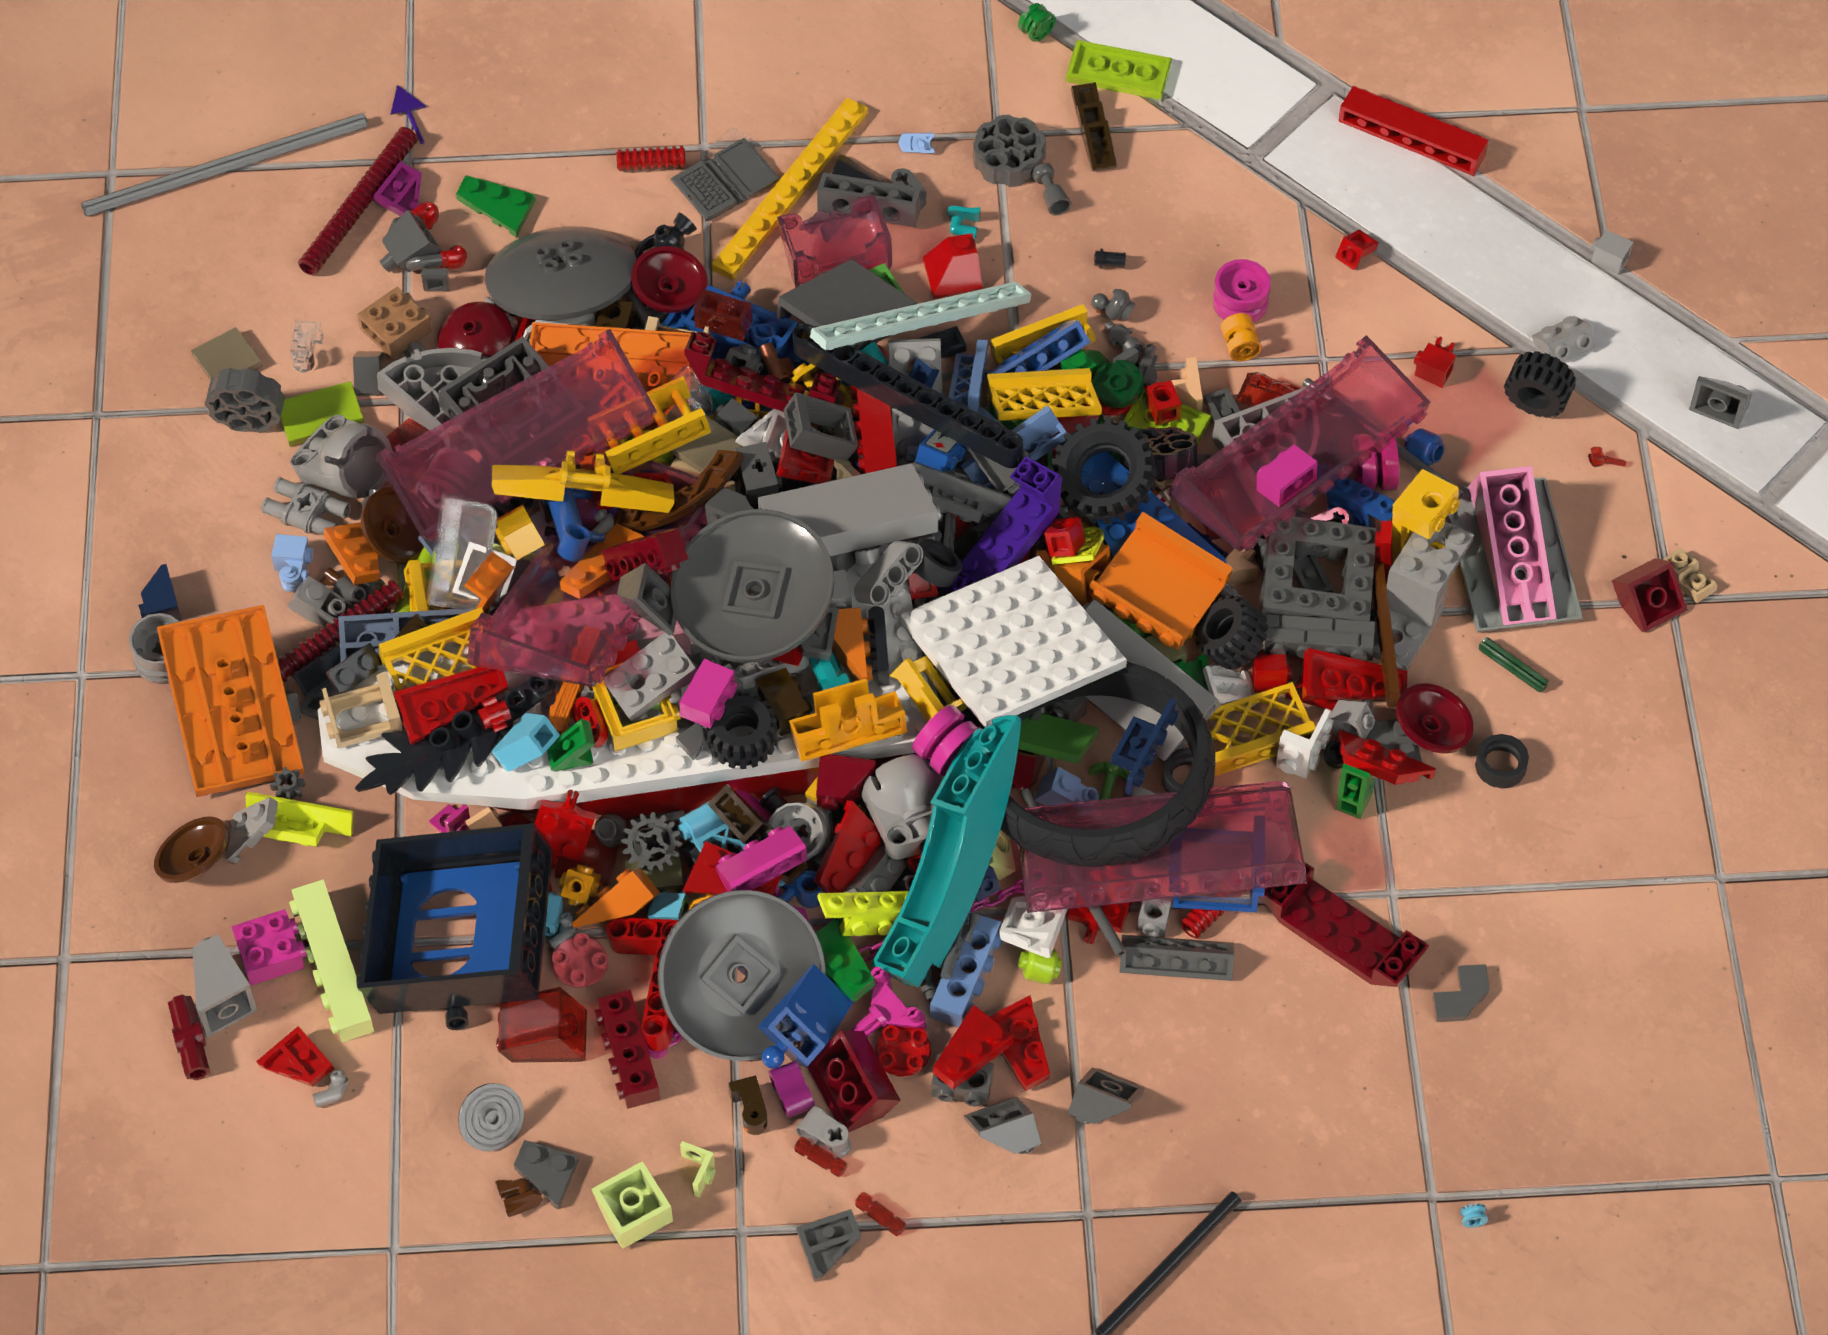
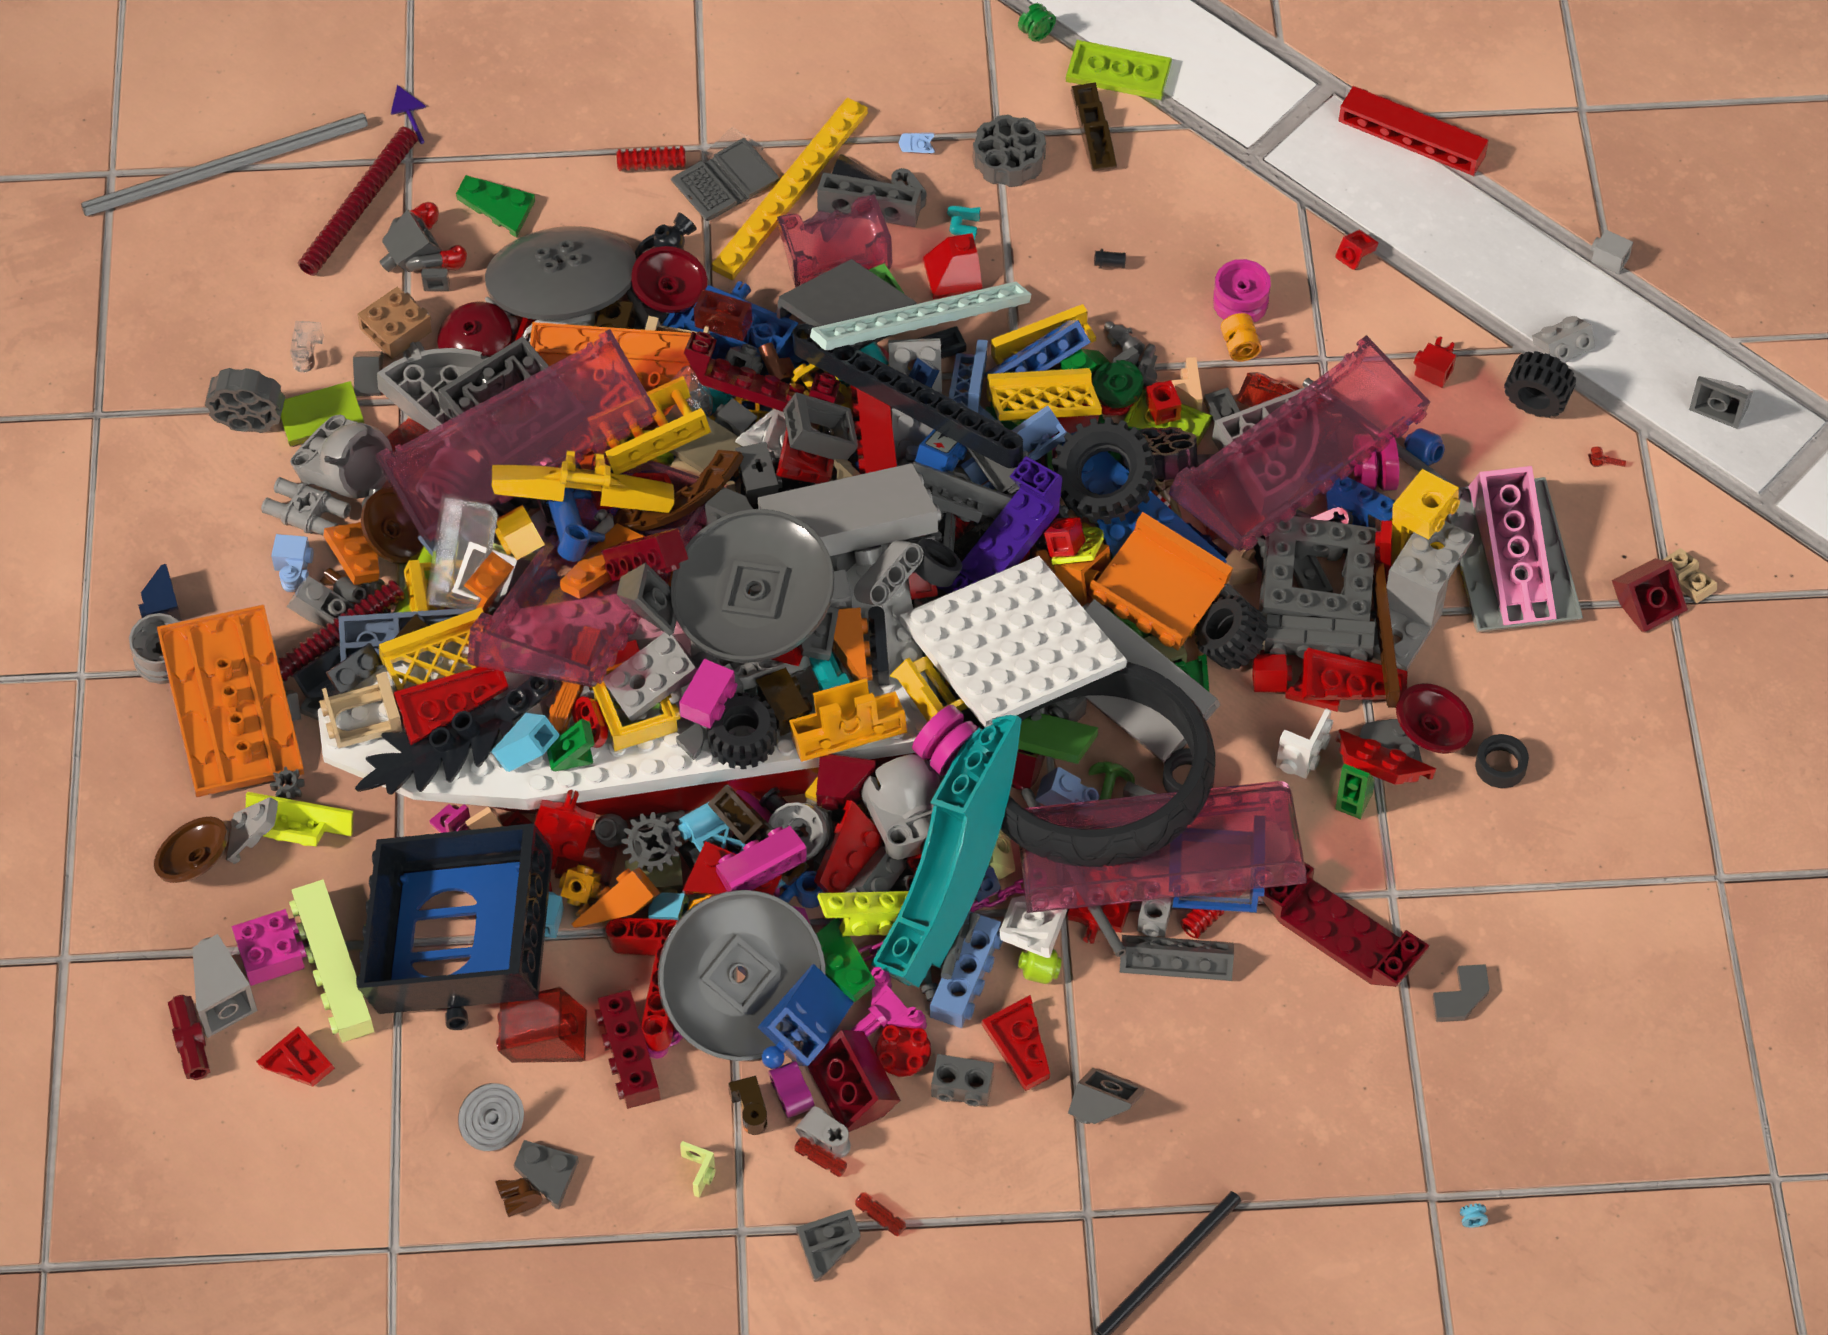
(226, 352): dark tan tile -> none
(335, 1090): light grey arm -> none
(400, 190): magenta wing -> none
(494, 714): red gear -> none
(566, 930): light grey arm -> none
(579, 961): coral dish -> none
(633, 1205): yellowish green slope -> none
(971, 1048): red wing -> none
(1006, 1125): slope -> none
(1054, 195): dark grey piece -> none
(1118, 307): dark grey animal -> none
(1139, 744): dark blue bracket -> none
(1228, 684): white slope -> none
(1266, 745): yellow fence -> none
(1286, 475): dark pink brick -> none
(1332, 755): black tile -> none
(1352, 717): light grey brick -> none
(1513, 664): dark green axle -> none

